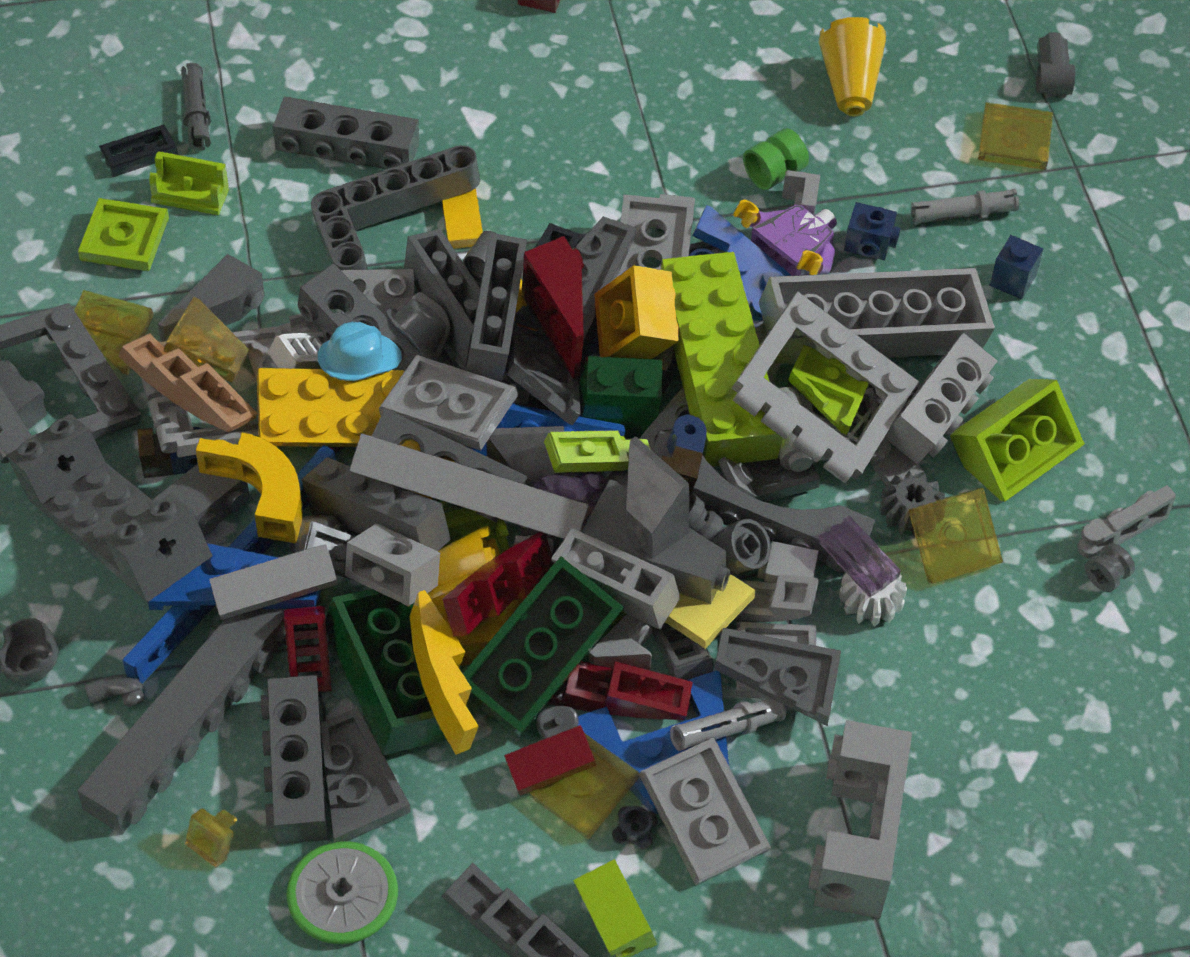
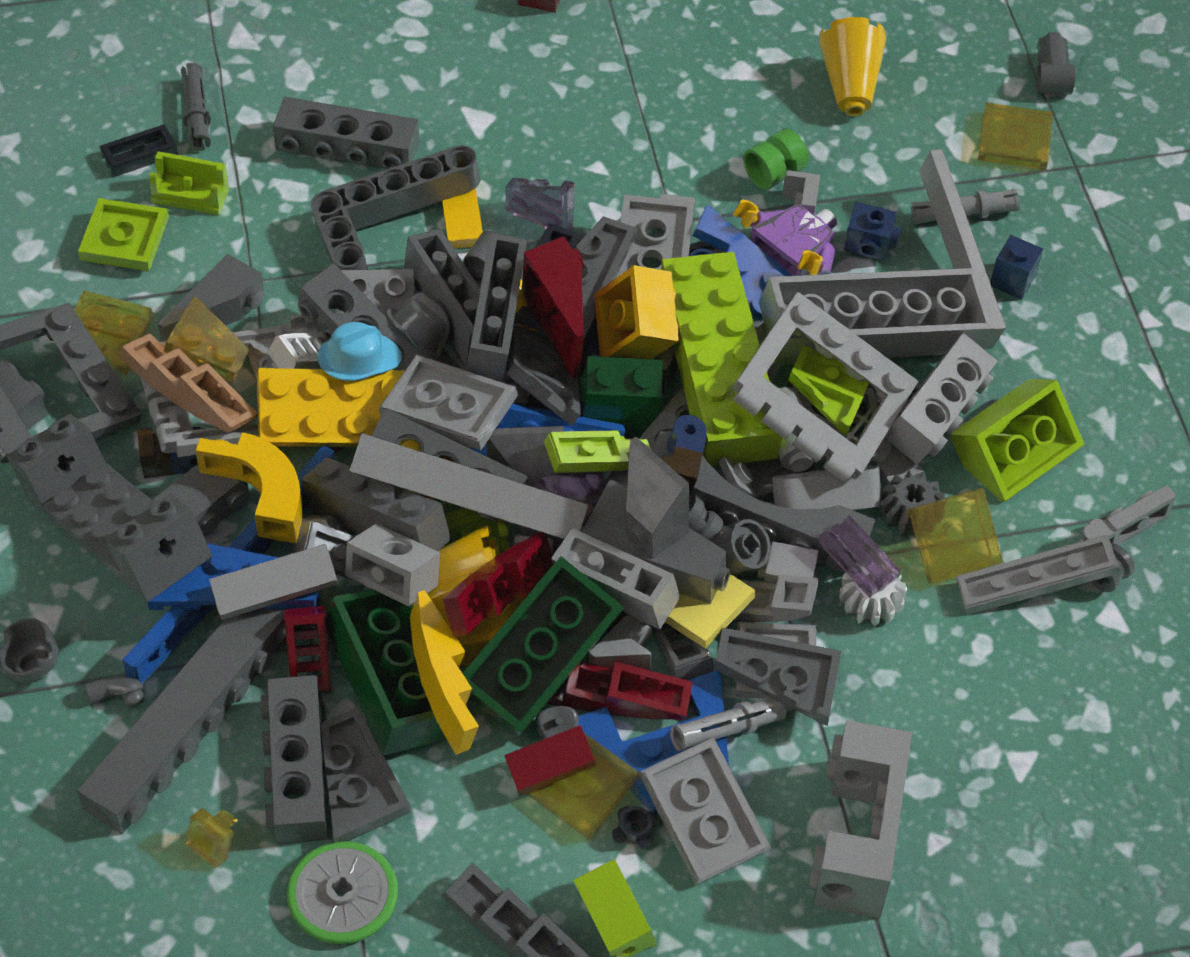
(541, 202): none -> wing
(825, 490): none -> light grey beam
(957, 231): none -> light grey tile
(1037, 574): none -> light grey tile

